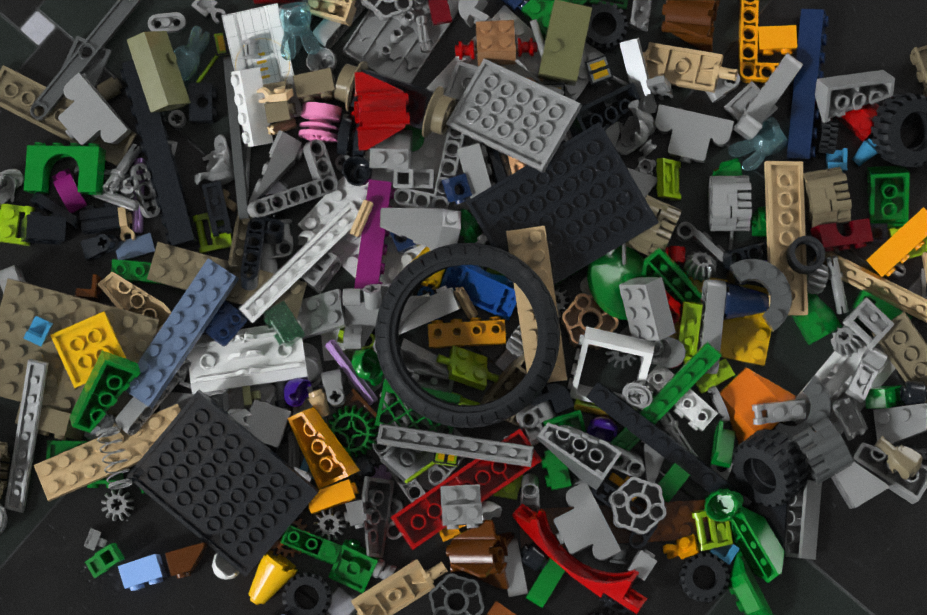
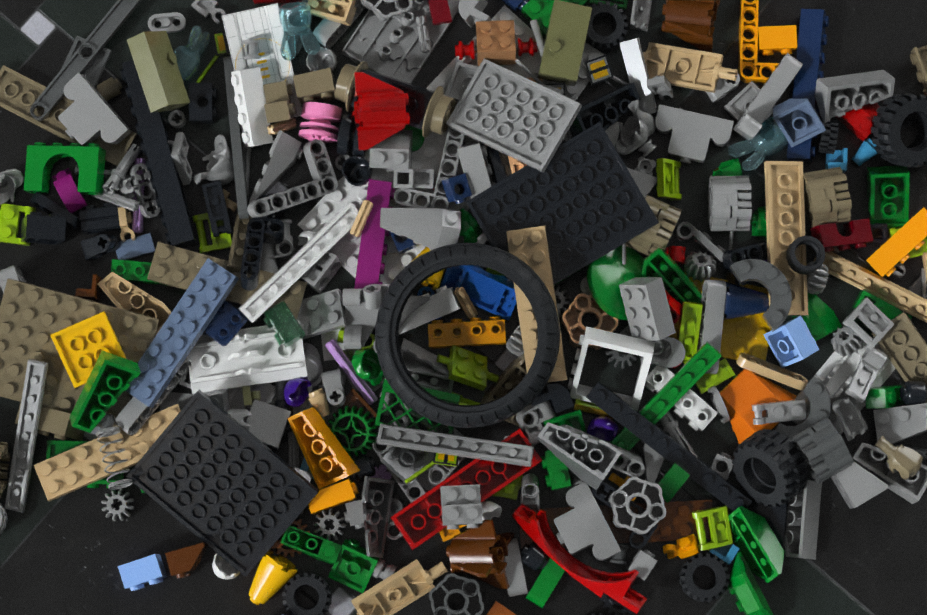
(38, 331): dark azure panel -> none
(94, 539): light grey tile -> none
(105, 560): green brick -> none
(179, 156): none -> light grey tile
(277, 95): tan plate -> none
(634, 399): light grey gear -> none
(722, 446): green panel -> none
(723, 504): green hair -> none
(772, 371): none -> tan beam
(791, 342): none -> light blue brick
(797, 120): none -> sand blue slope
(837, 284): light grey pin -> none

